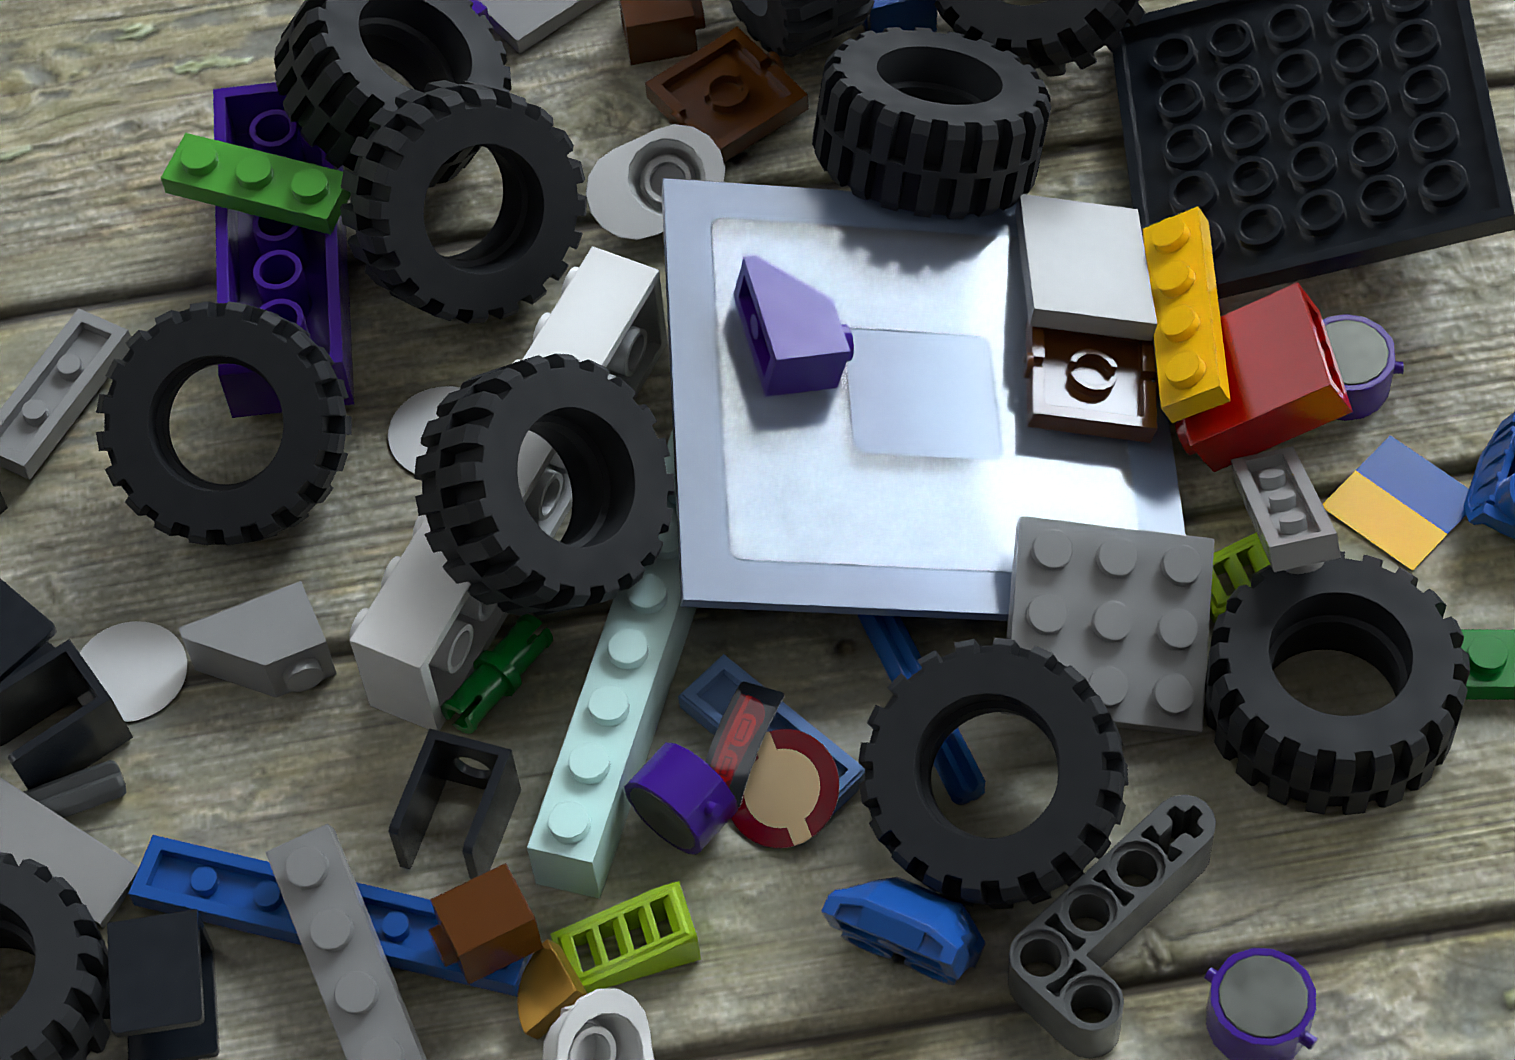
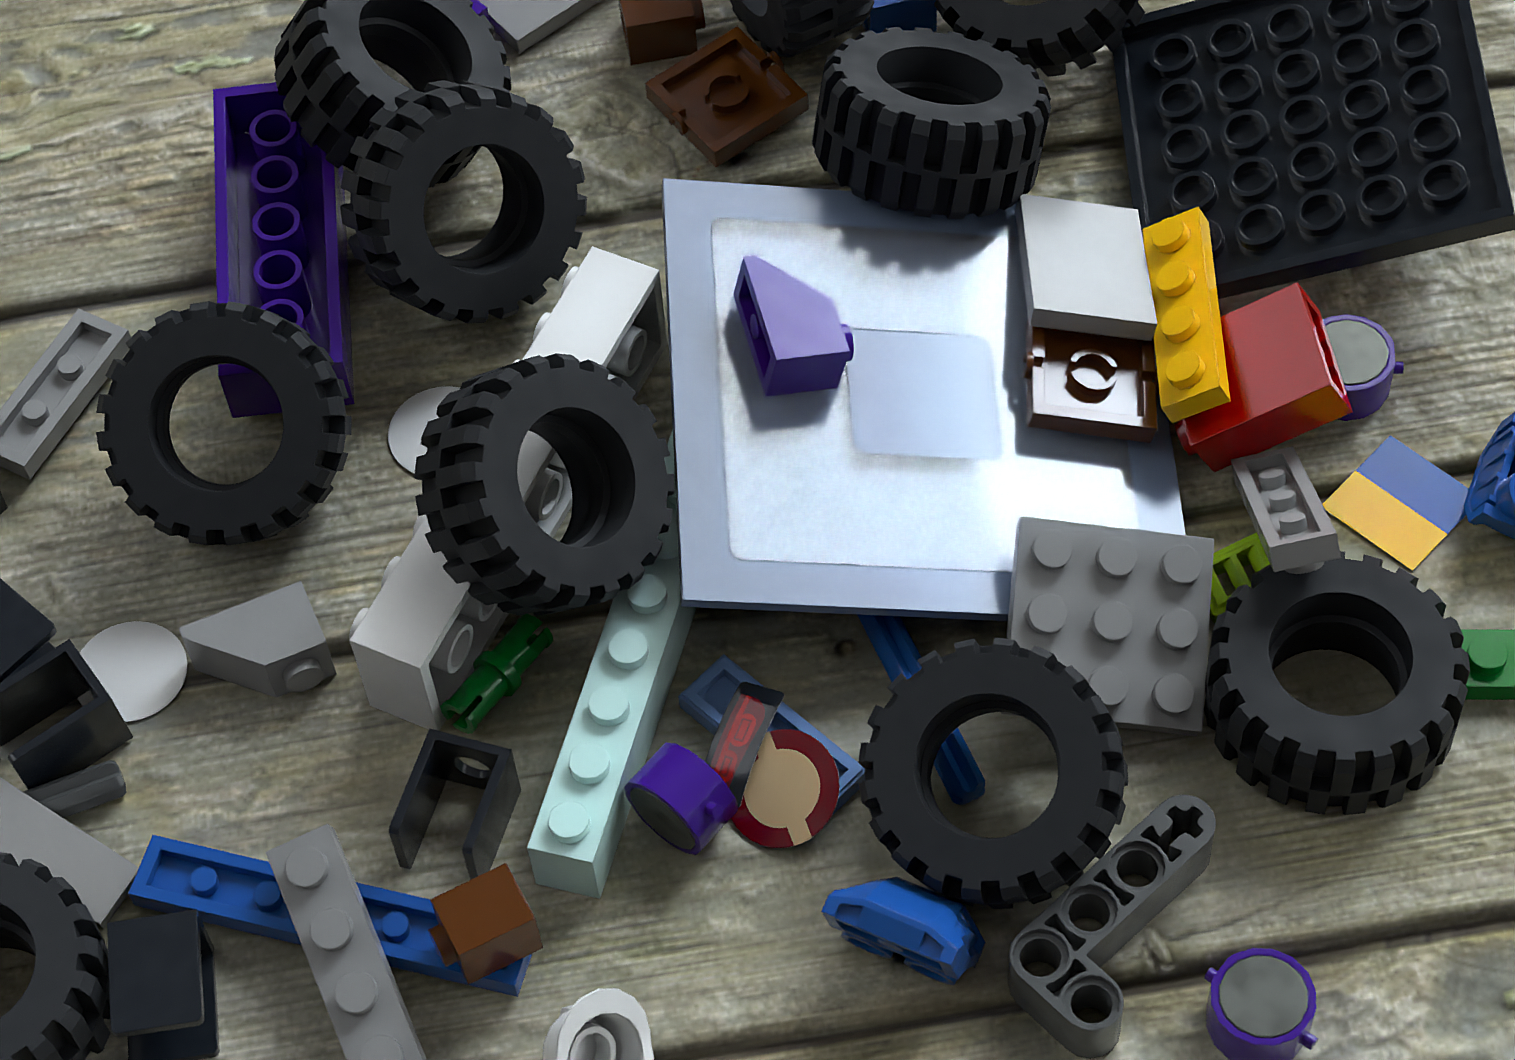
(256, 183): bright green plate -> none
(546, 988): pearl gold tile -> none
(627, 181): white piece -> none
(640, 911): lime slope -> none

